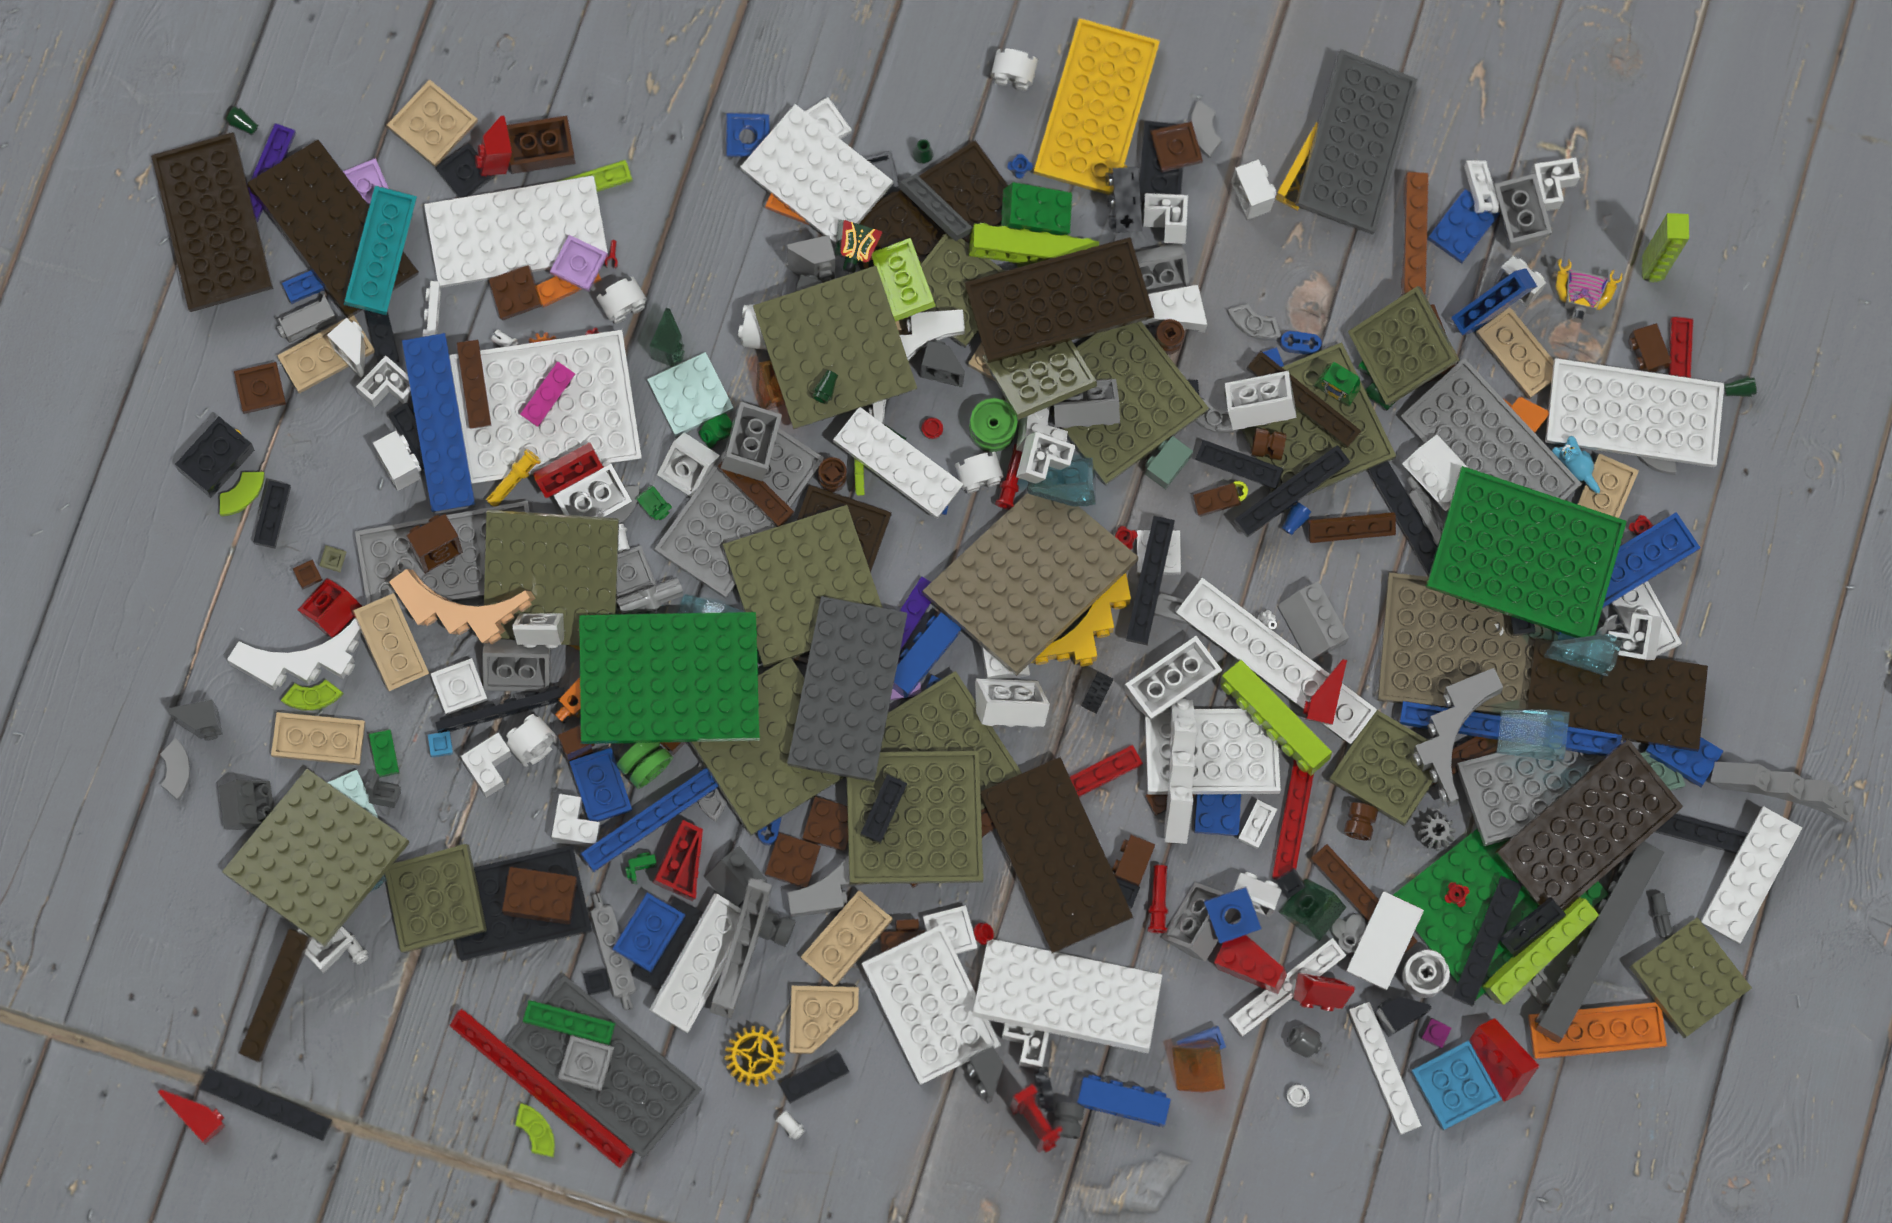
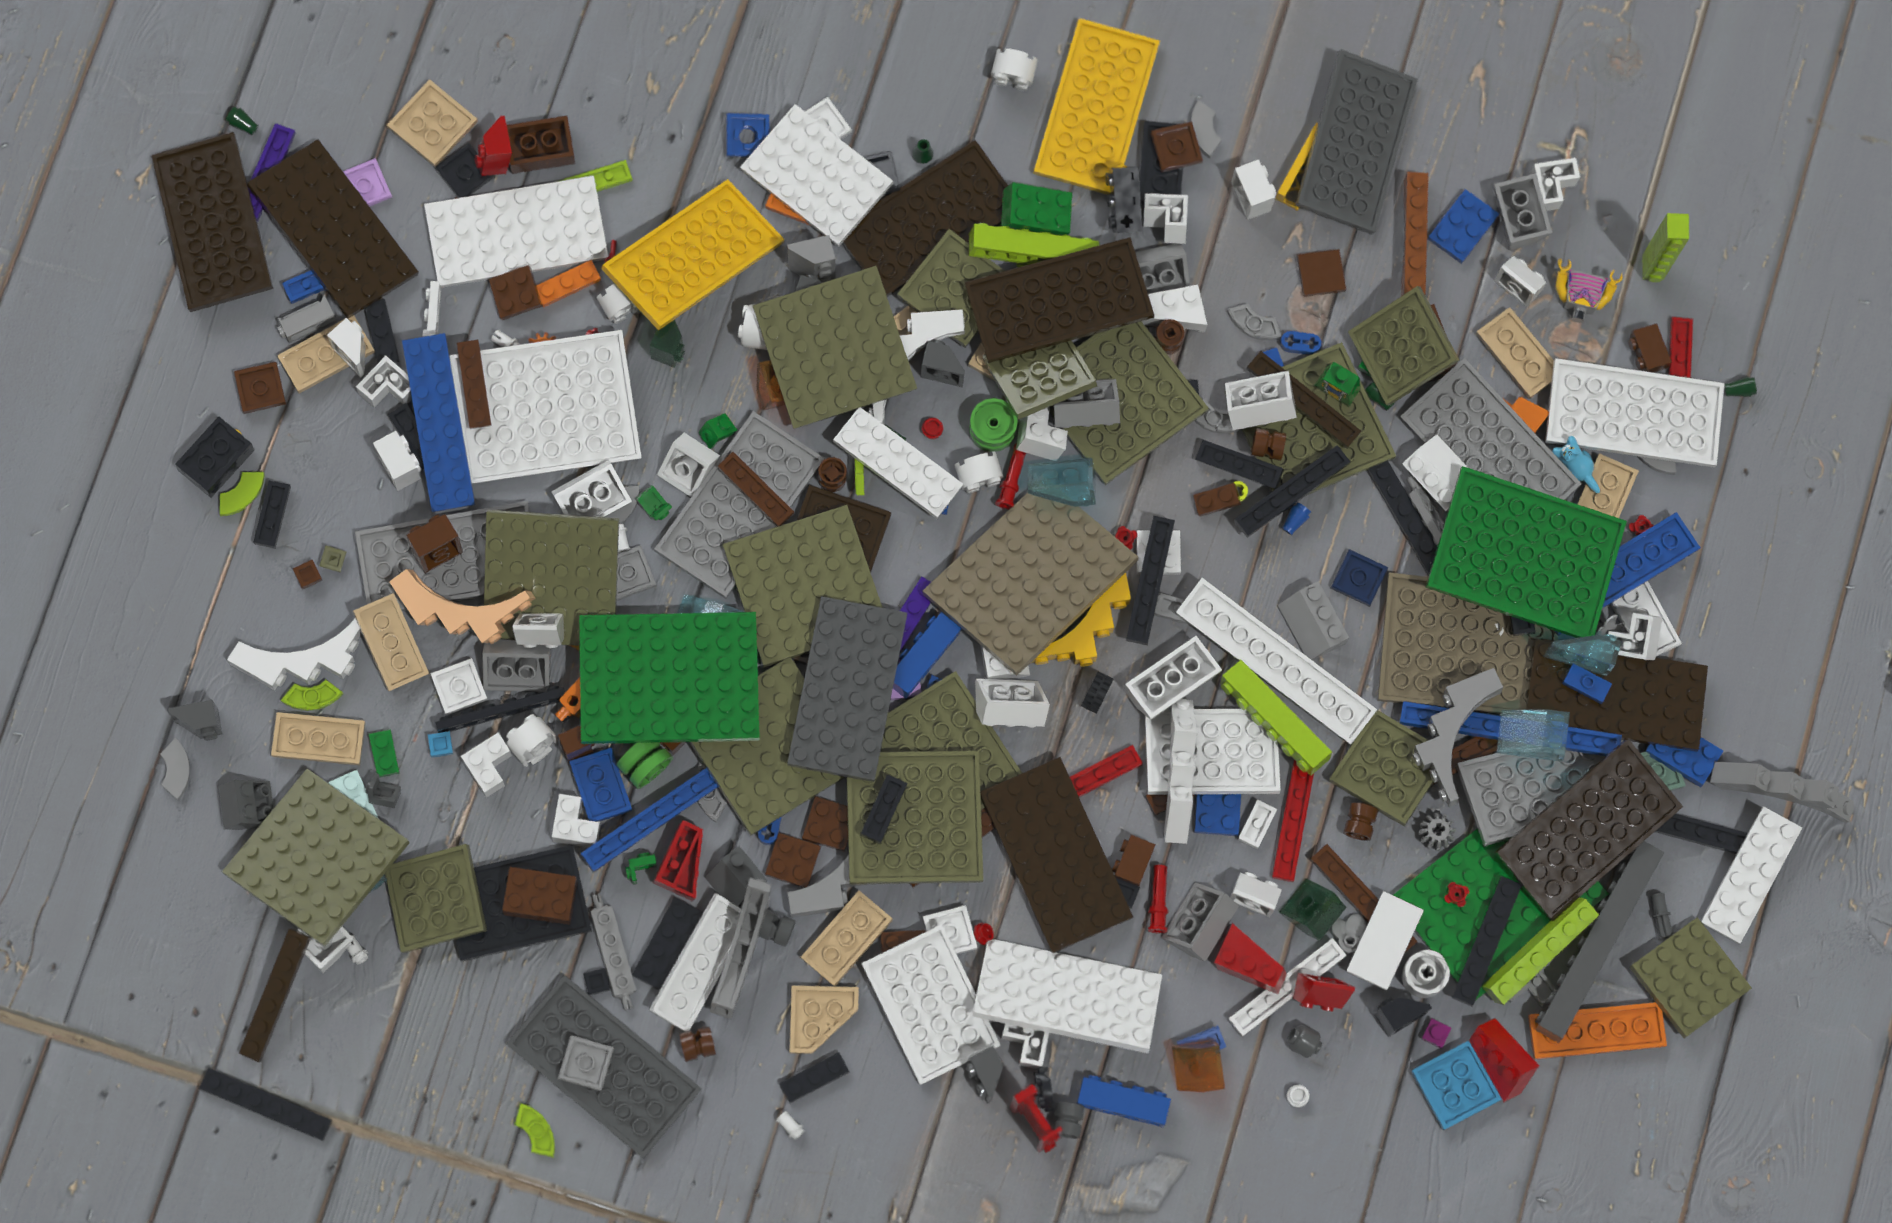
(197, 1117): red slope -> none
(329, 608): red slope -> none
(380, 250): teal plate -> none
(519, 470): yellow pin -> none
(541, 1088): red plate -> none
(547, 394): dark pink plate -> none
(568, 470): red brick -> none
(569, 1022): green tile -> none
(578, 263): lavender tile -> none
(648, 932): blue tile -> none
(650, 597): light grey piece -> none
(690, 394): light aqua plate -> none
(692, 254): none -> yellow plate
(697, 1044): none -> reddish brown wheel
(751, 441): light grey brick -> none
(774, 1061): yellow gear -> none
(825, 388): dark green cone -> none
(855, 243): torso -> none
(903, 279): lime plate -> none
(907, 925): reddish brown tile -> none
(935, 207): dark grey plate -> none
(1020, 159): blue plate -> none
(1043, 452): white brick -> none
(1168, 462): sand green brick -> none
(1236, 899): blue piece -> none
(1267, 619): white plate -> none
(1290, 882): black tile -> none
(1321, 273): none -> reddish brown tile
(1324, 701): red slope -> none
(1352, 527): reddish brown plate -> none
(1359, 578): none -> dark blue tile
(1384, 1068): white plate -> none
(1481, 186): white plate -> none
(1494, 301): blue brick -> none
(1532, 926): black plate -> none
(1587, 683): none -> blue plate

